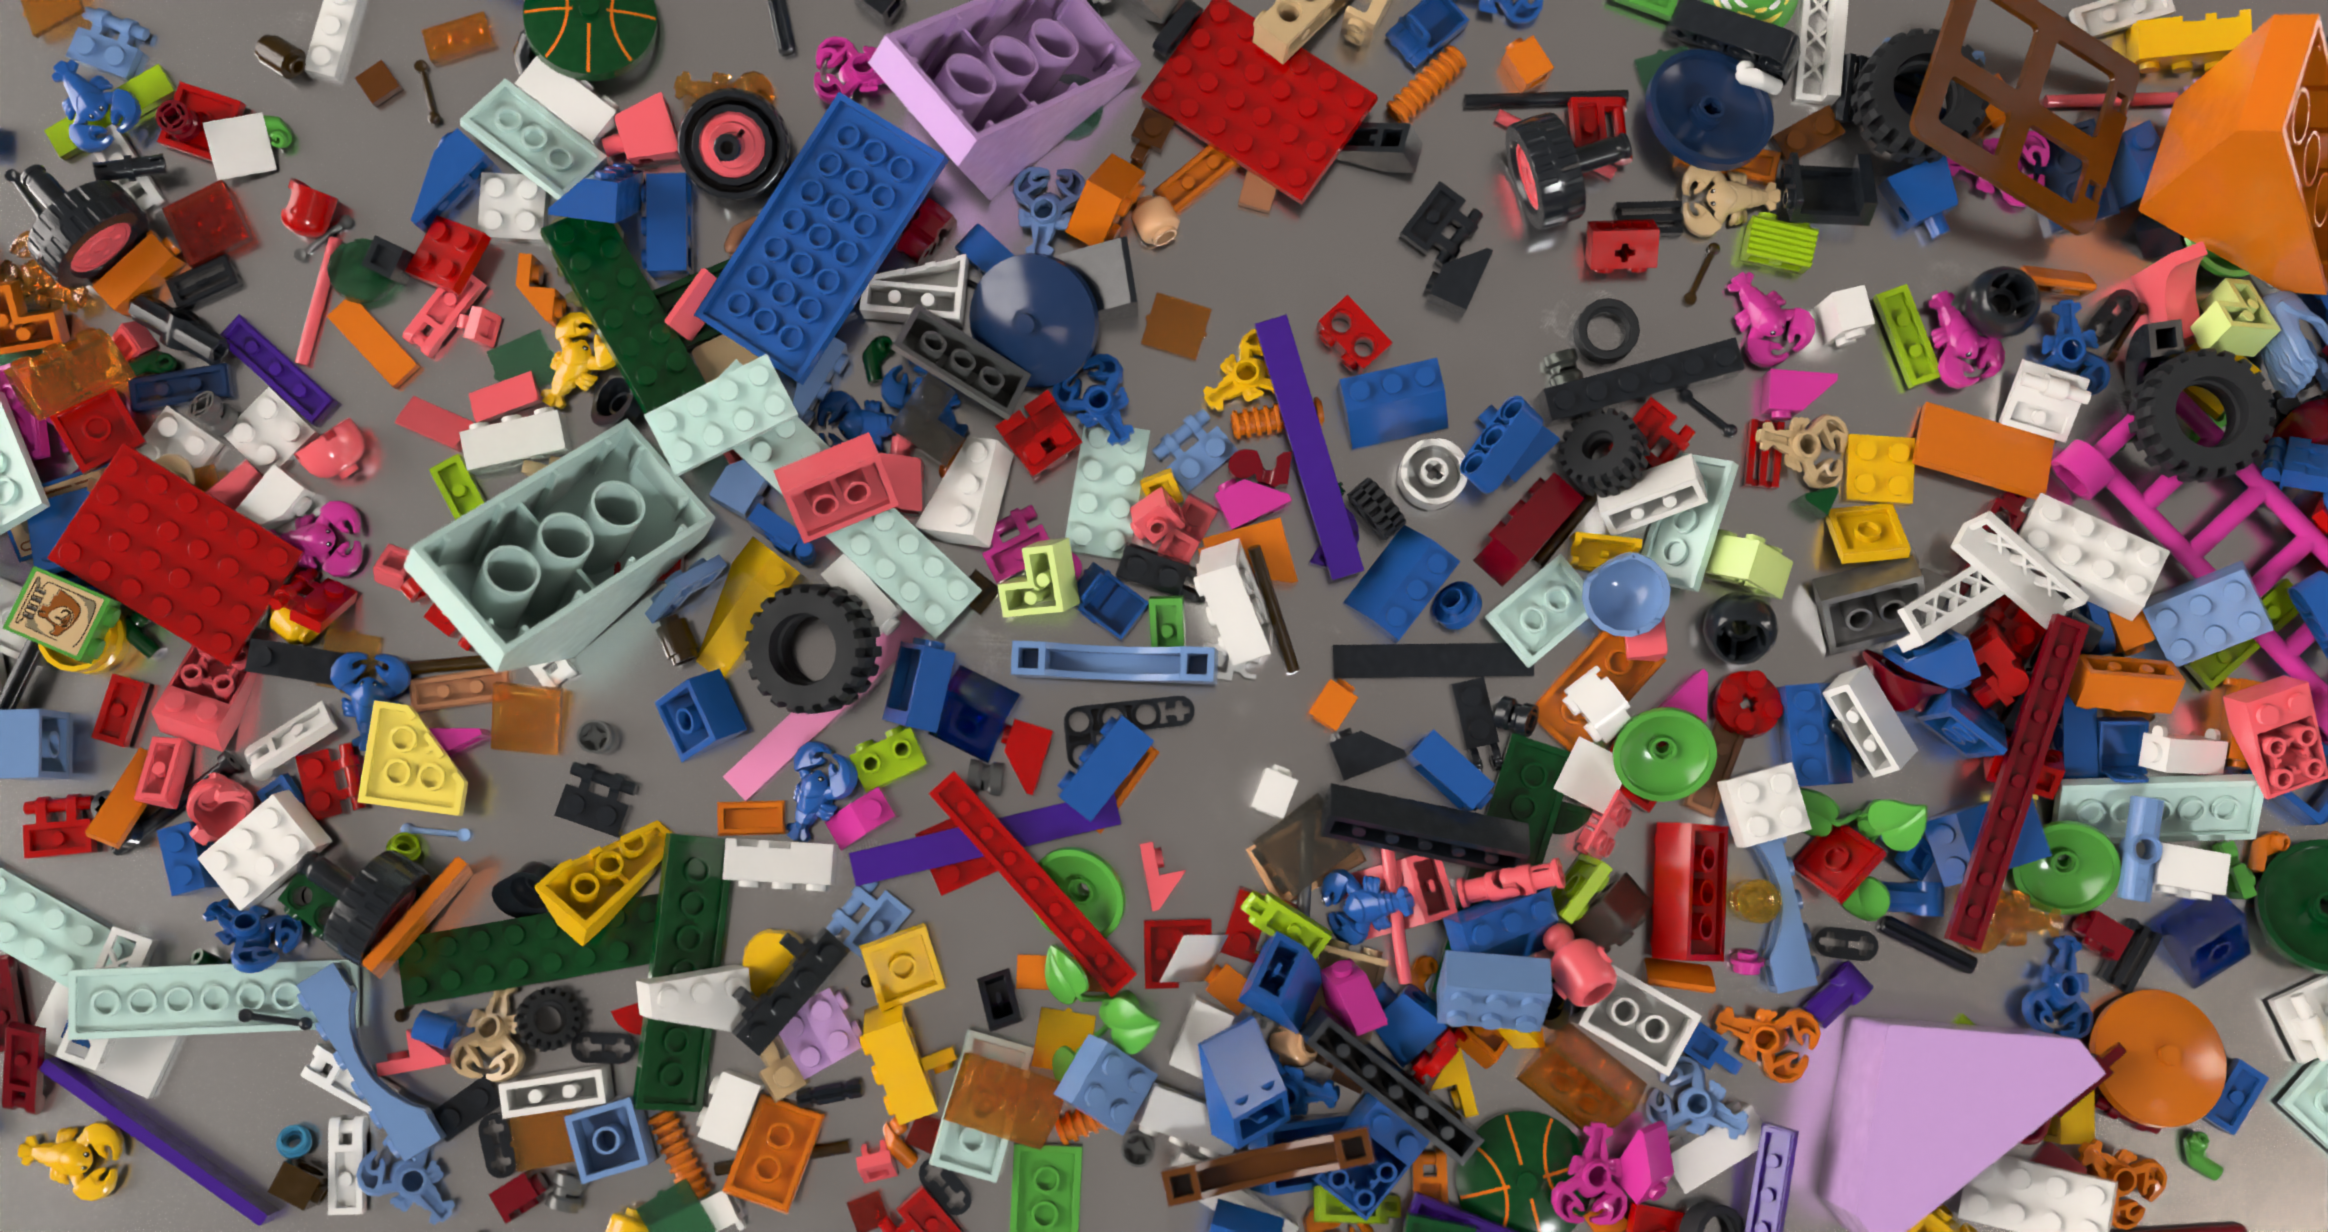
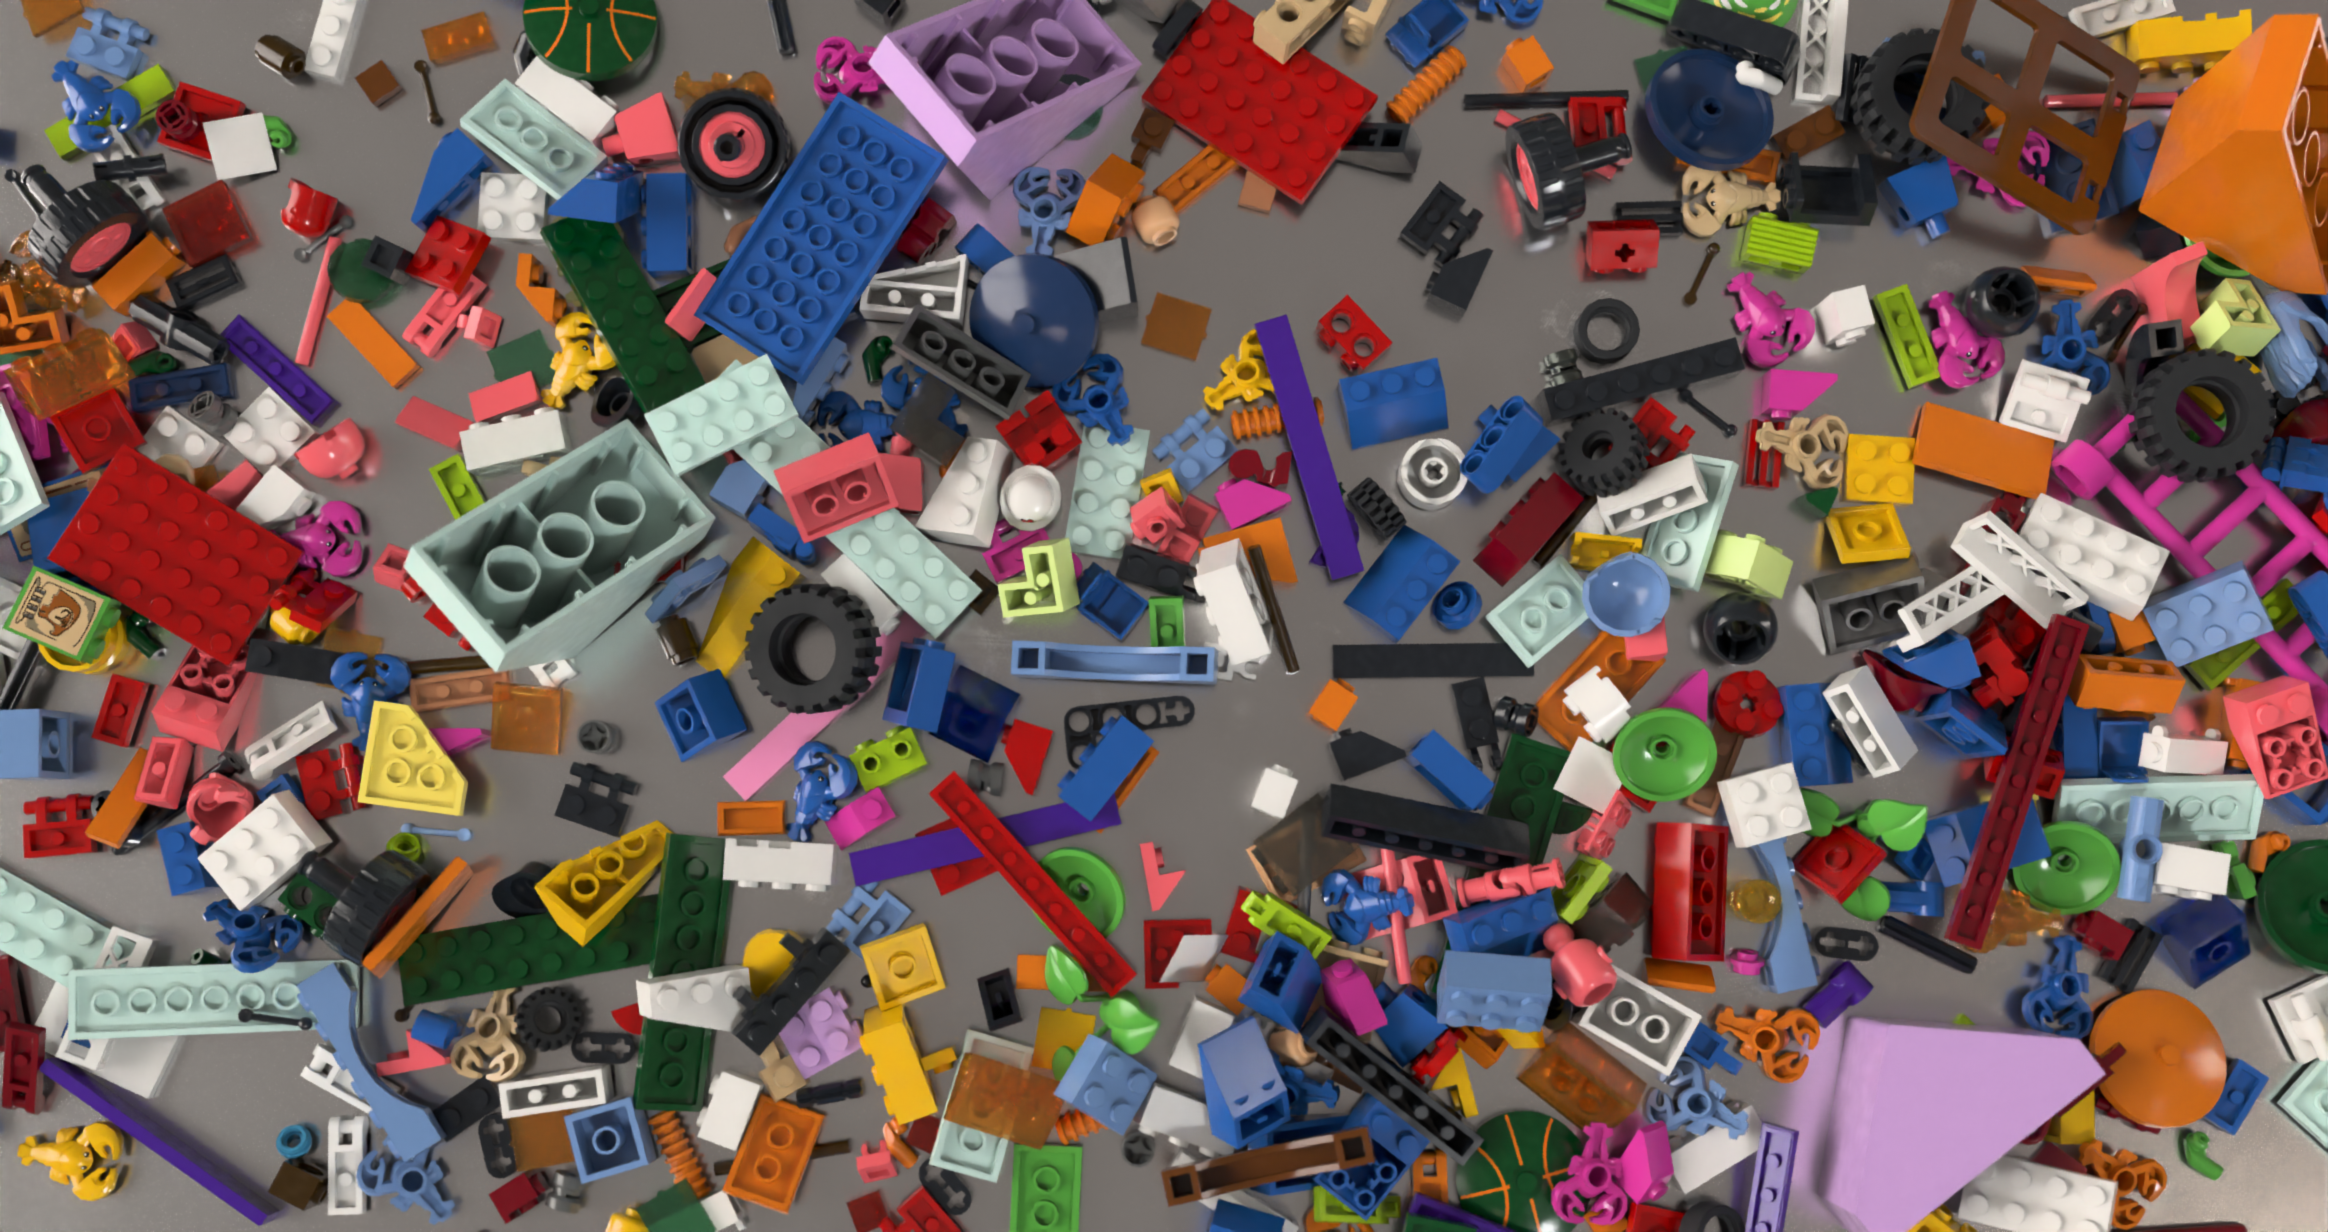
(1030, 498): none -> white hat

